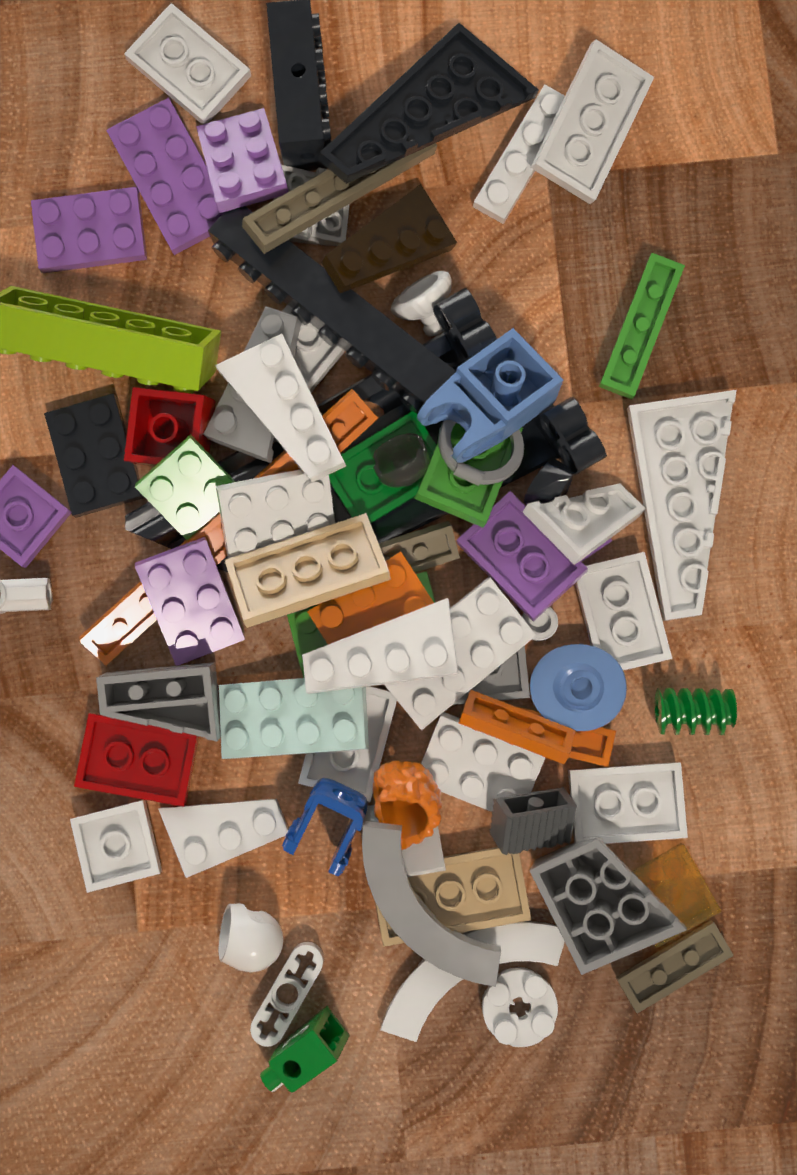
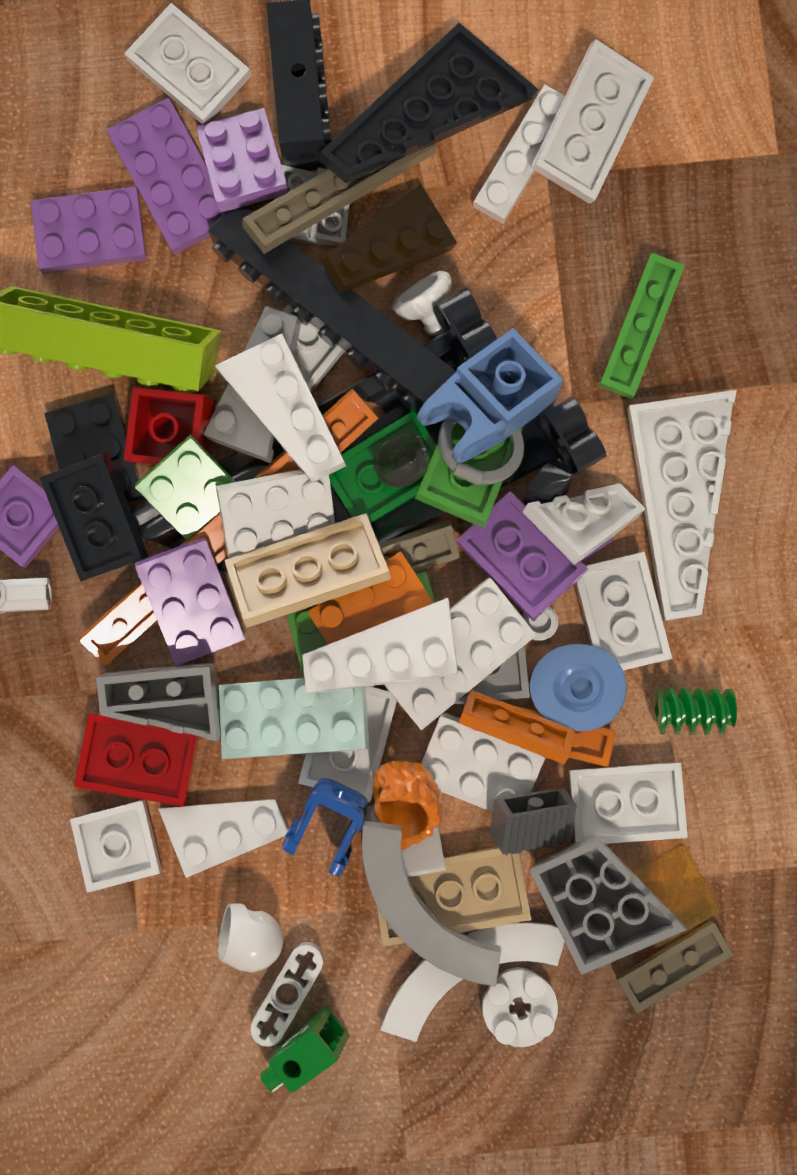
(94, 516): none -> black plate

